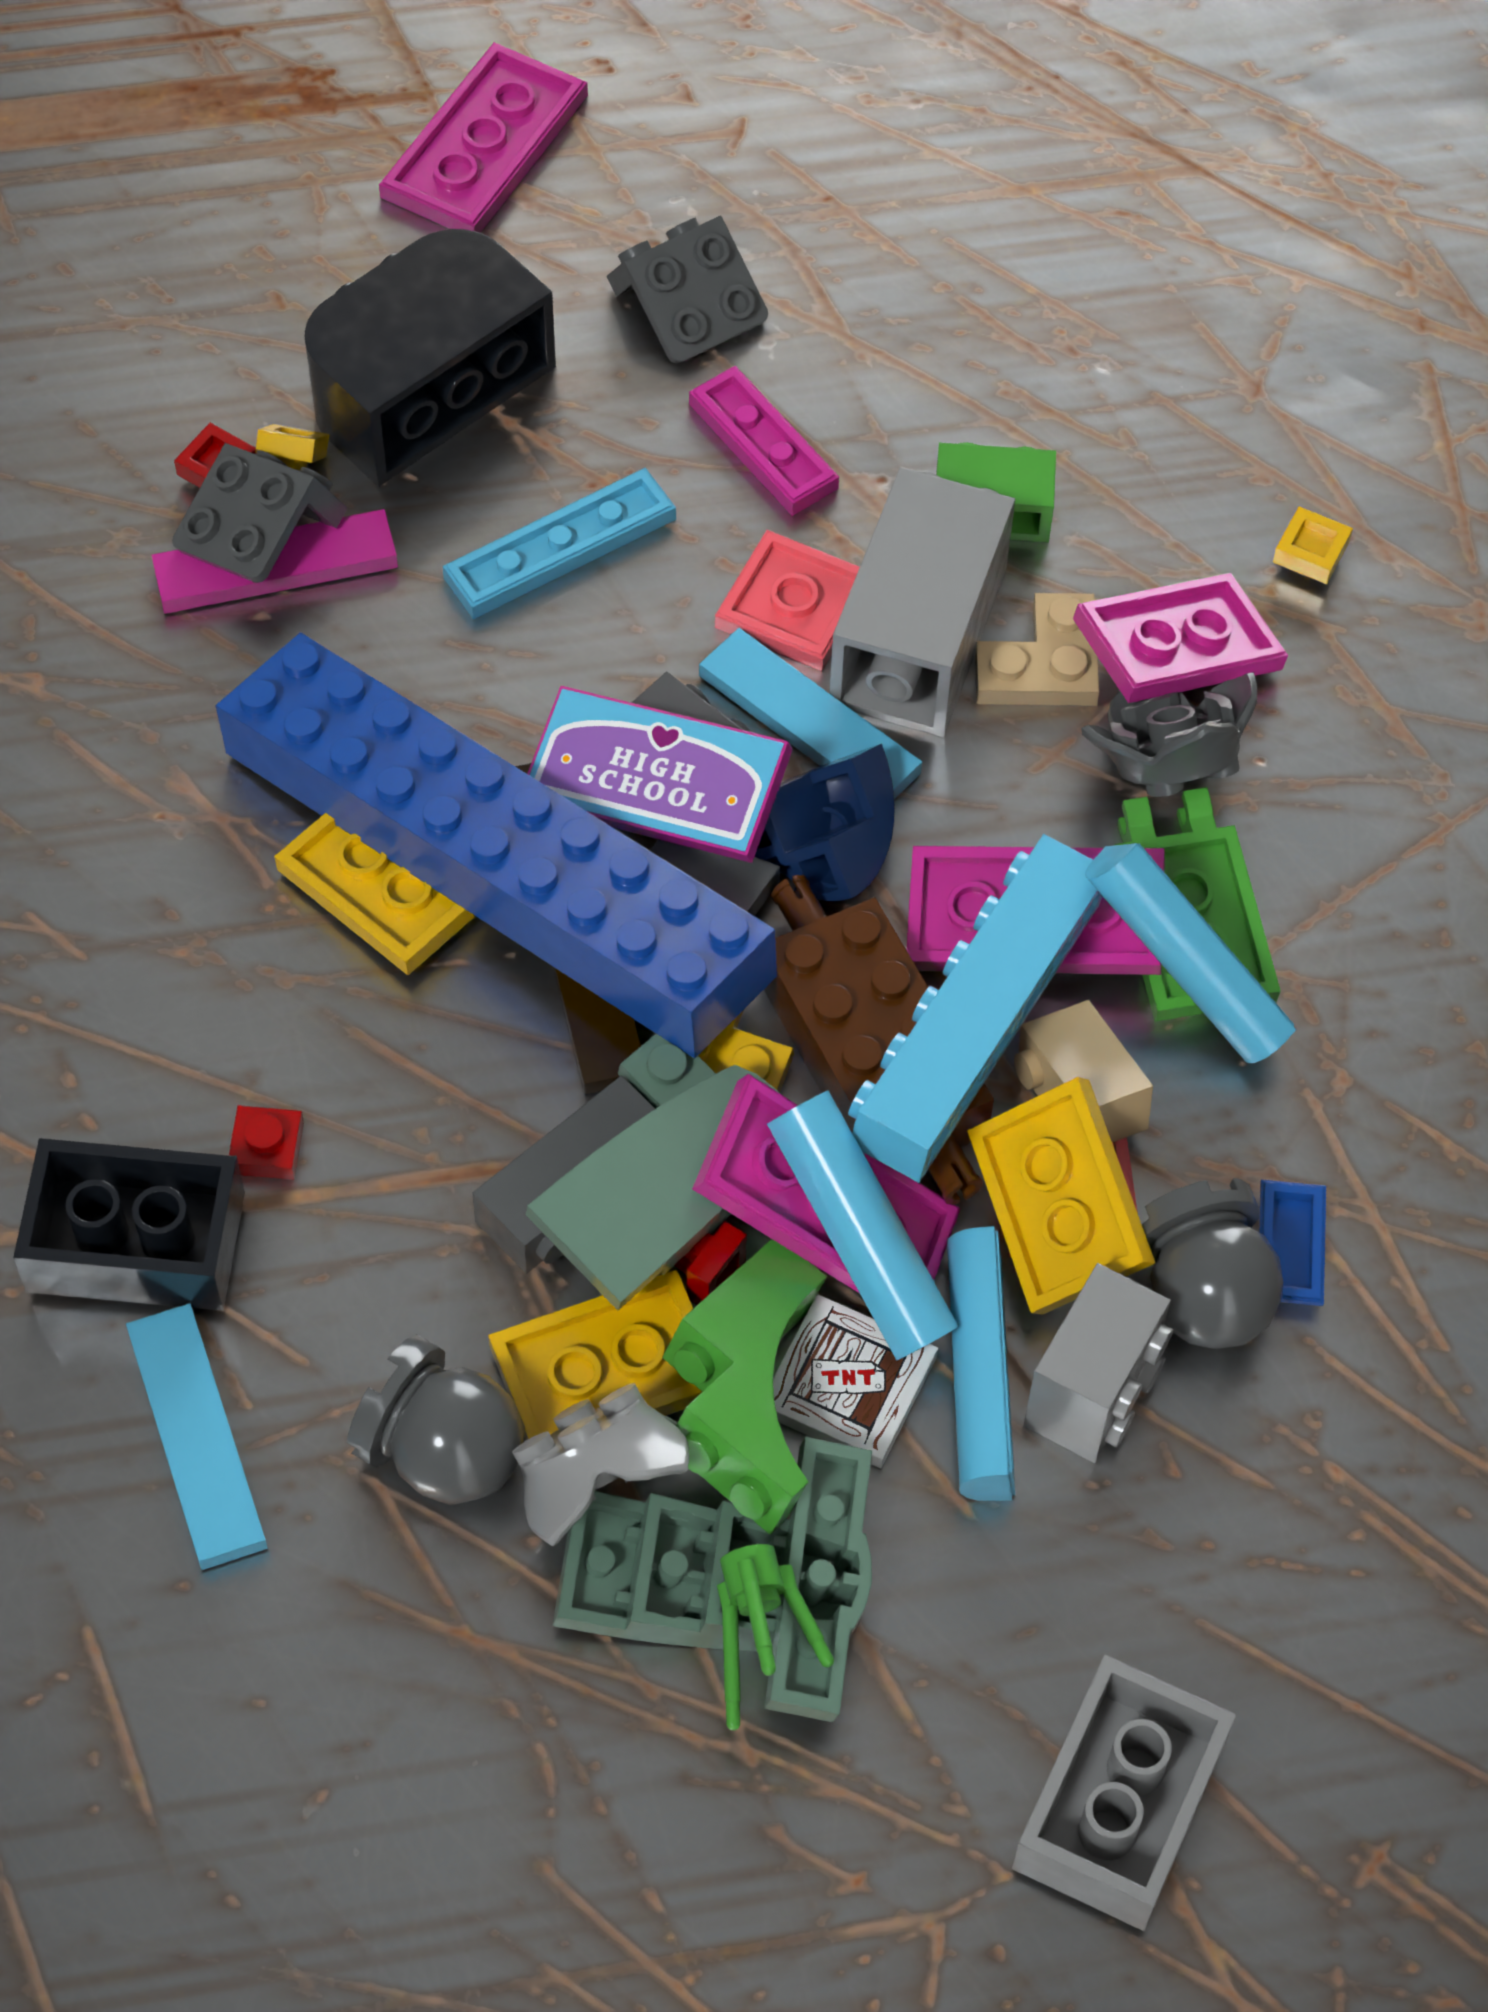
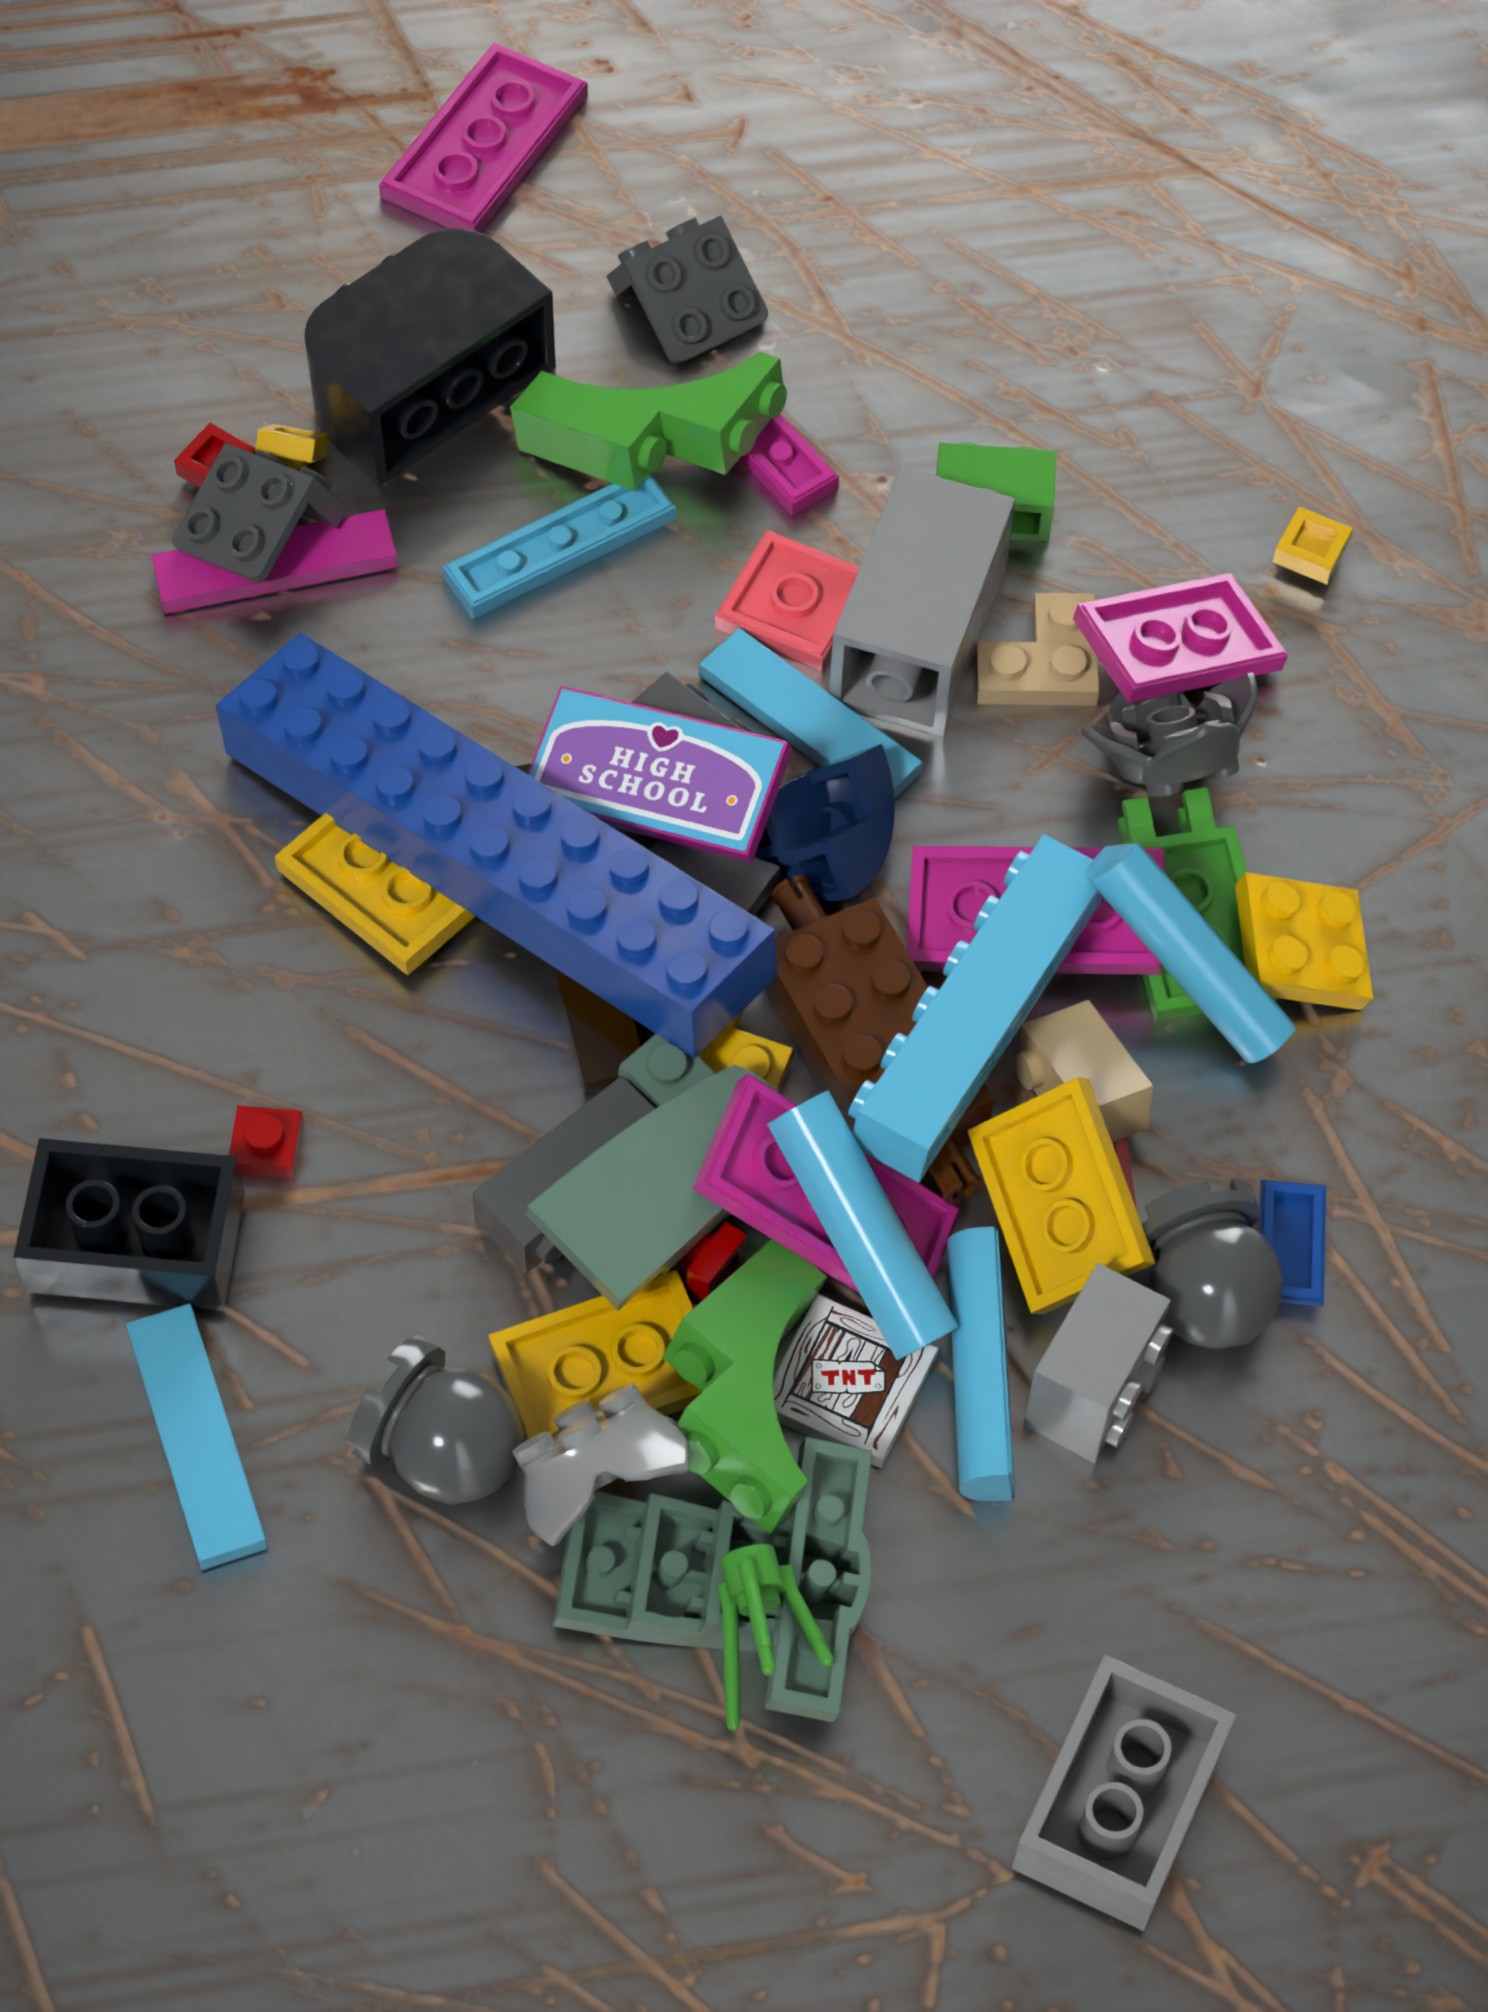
(630, 430): none -> bright green arch
(1304, 940): none -> yellow plate

